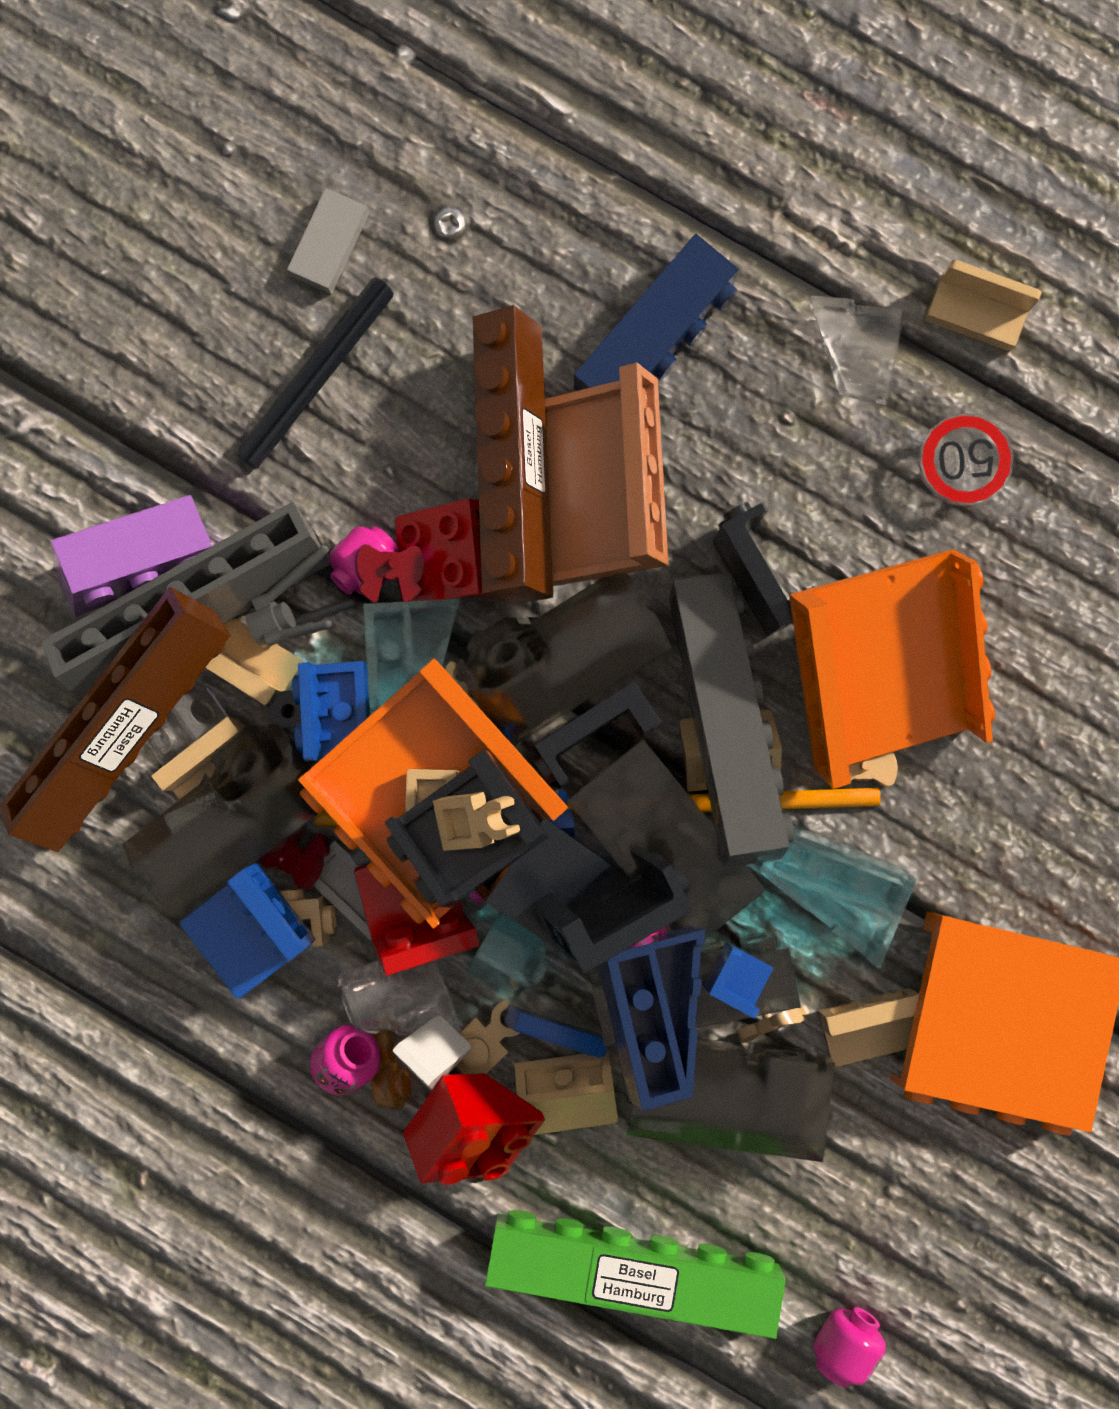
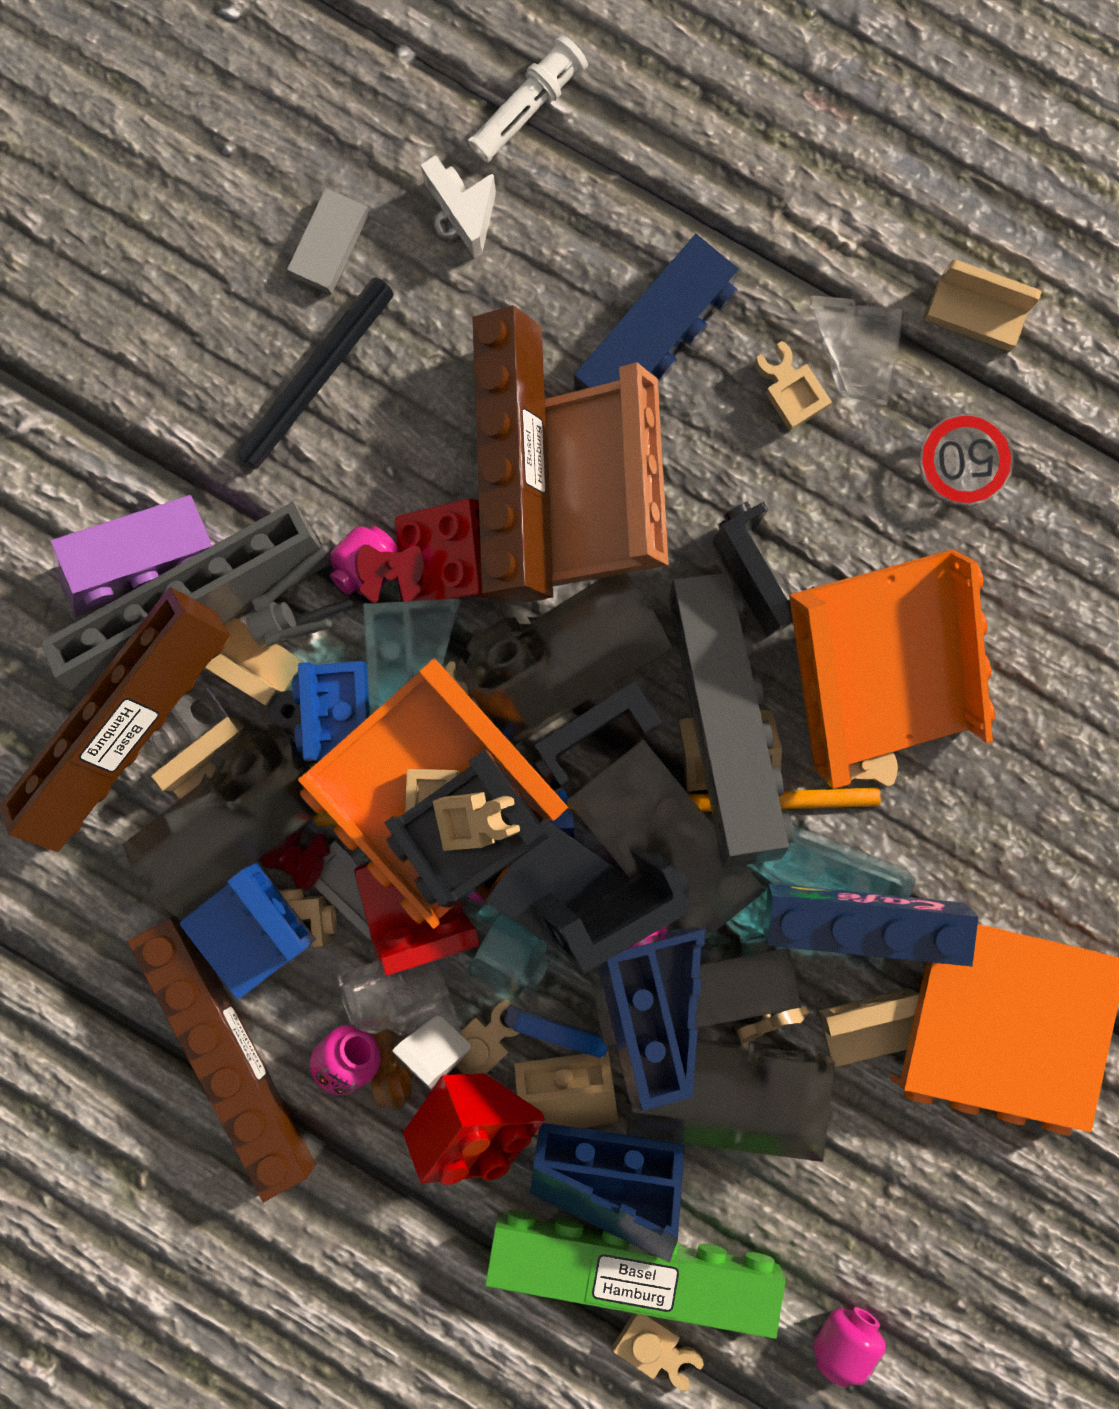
(223, 1059): none -> reddish brown brick
(465, 209): none -> white slope
(542, 85): none -> white pin
(613, 1183): none -> dark blue wedge
(651, 1345): none -> tan plate
(738, 979): blue panel -> none
(794, 393): none -> tan plate
(870, 924): none -> dark blue brick

